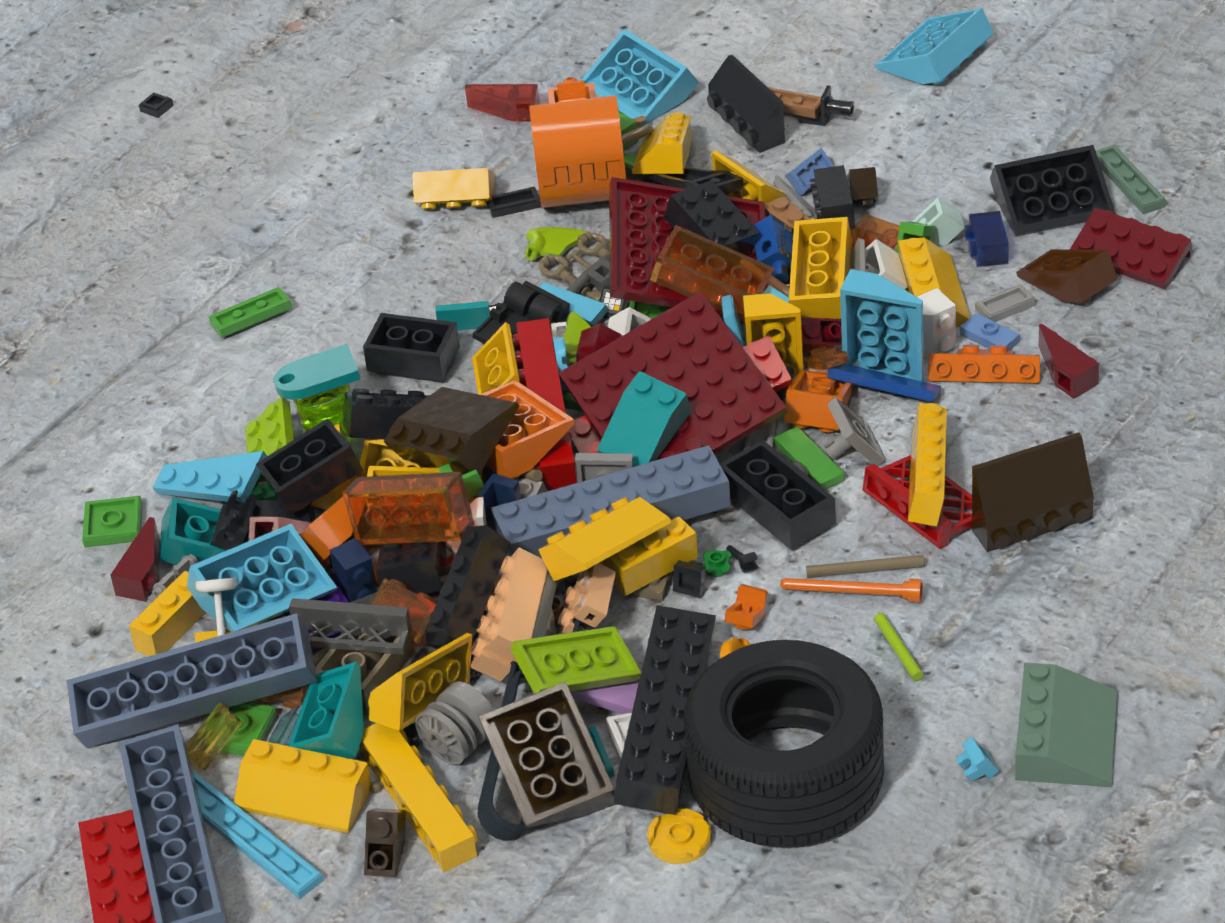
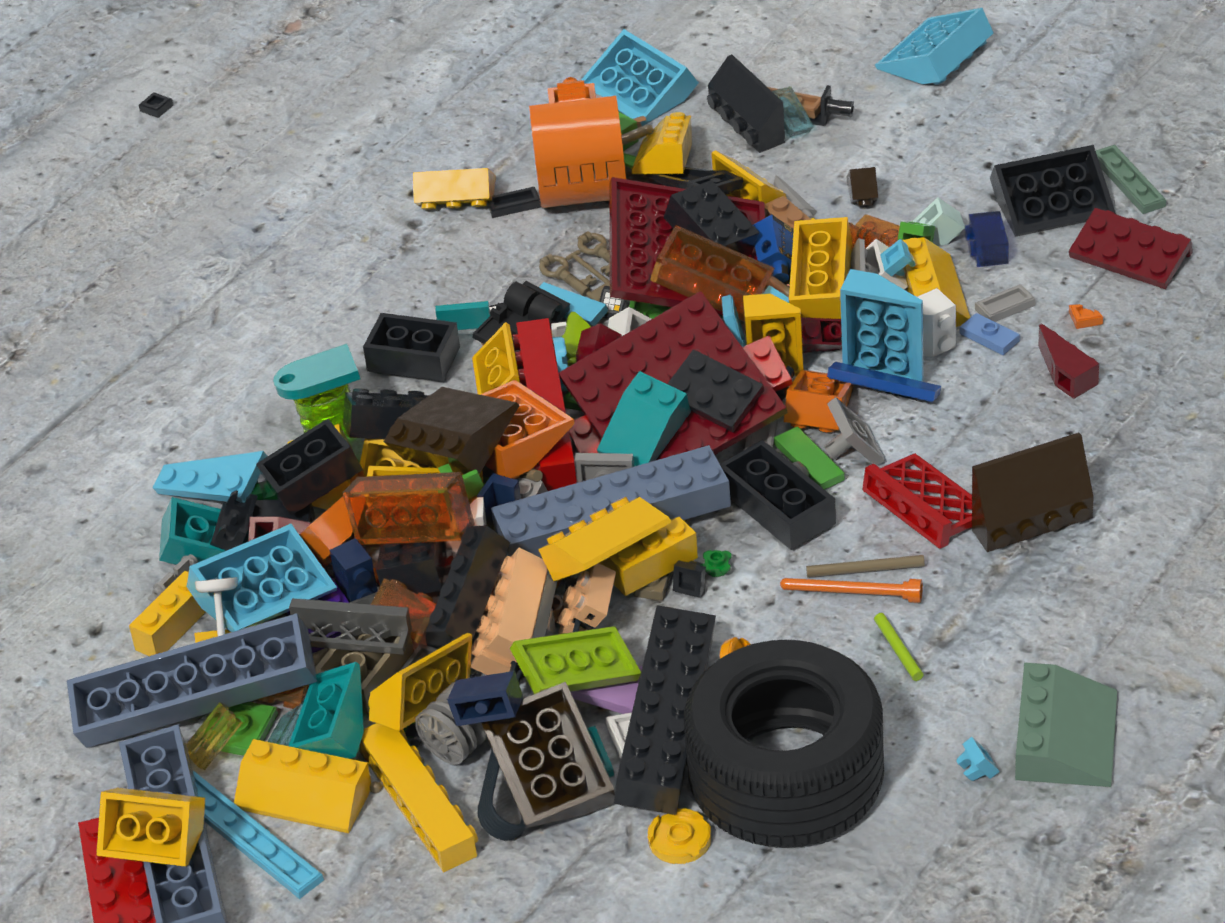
(111, 521): bright green tile -> none
(139, 566): dark red slope -> none
(149, 826): none -> yellow slope
(250, 312): bright green plate -> none
(270, 430): lime plate -> none
(384, 841): dark brown slope -> none
(485, 698): none -> dark blue brick
(503, 100): clear red slope -> none
(550, 241): lime arm -> none
(594, 276): dark grey piece -> none
(716, 390): none -> black plate
(746, 561): black hand -> none
(748, 608): orange bracket -> none
(795, 117): none -> clear light blue plate
(801, 174): medium blue plate -> none
(825, 358): clear orange plate -> none
(832, 194): black brick -> none
(896, 258): none -> medium azure tile
(927, 464): yellow brick -> none
(984, 365): orange bracket -> none
(1071, 273): reddish brown slope -> none
(1084, 317): none -> orange tile

